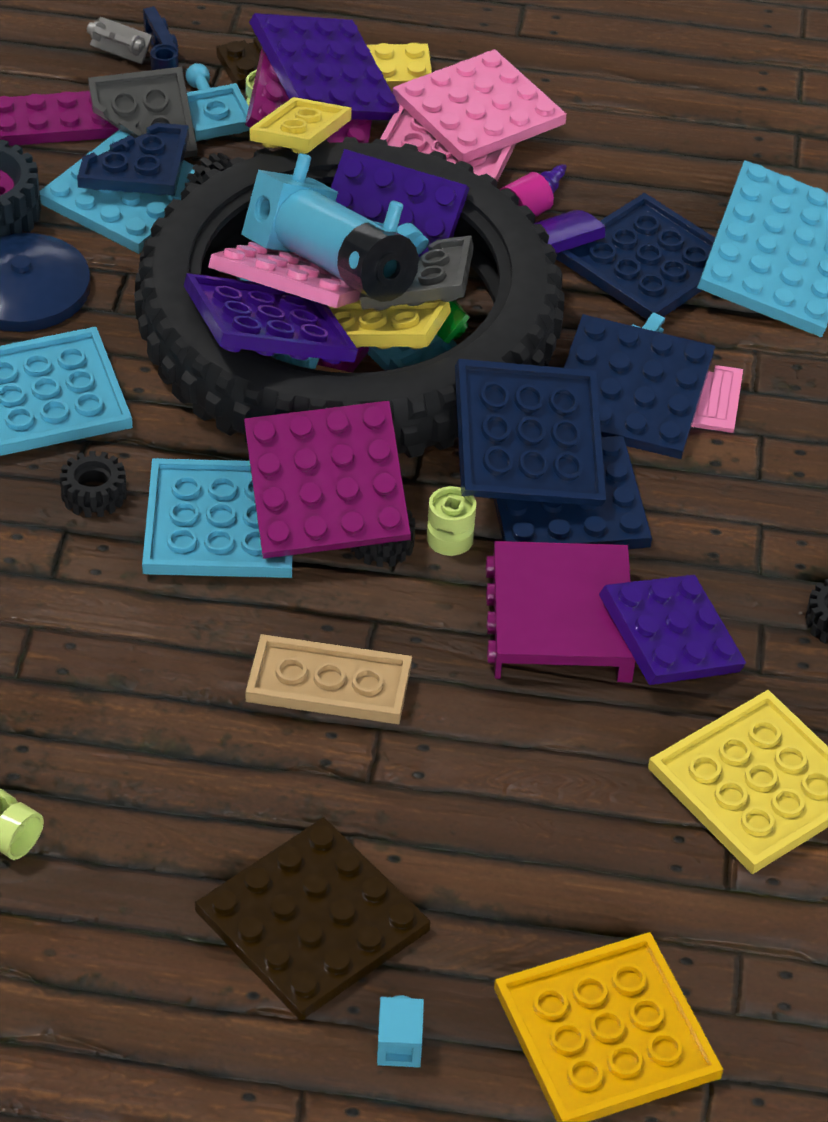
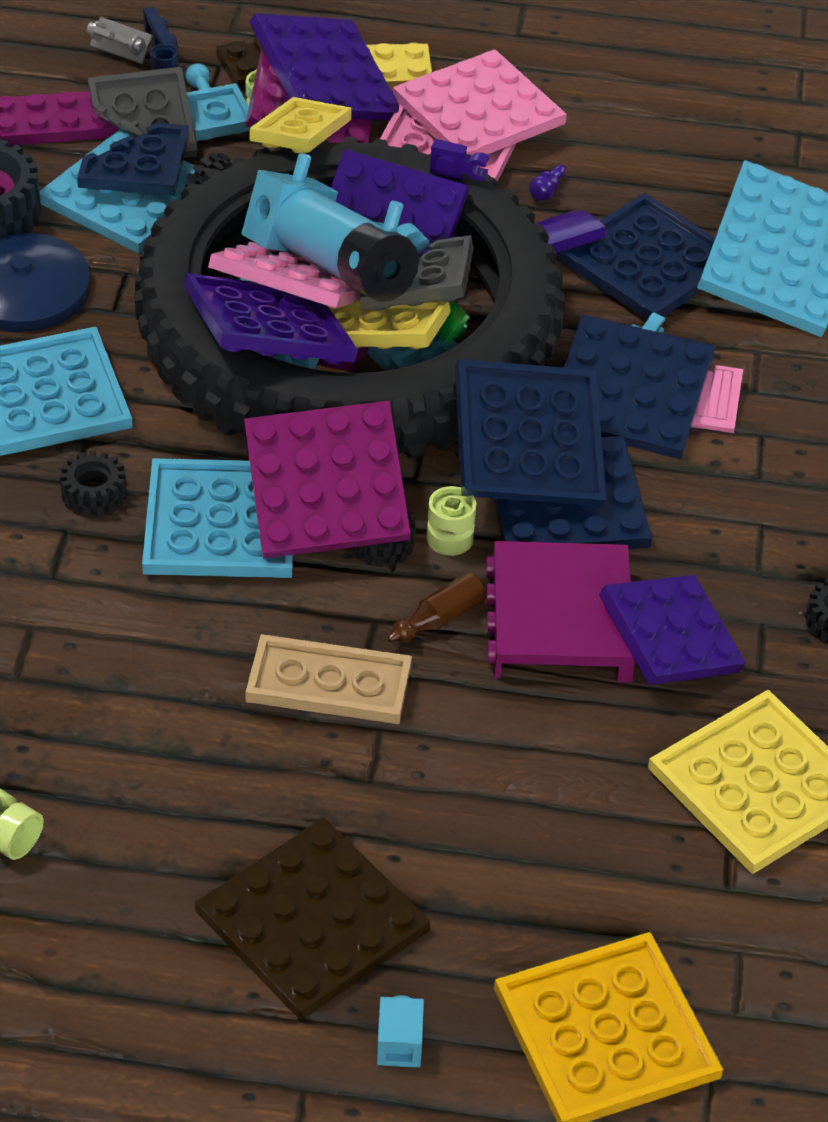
(441, 607): none -> reddish brown wheel
(453, 161): none -> dark purple plate
(533, 191): dark pink piece -> none

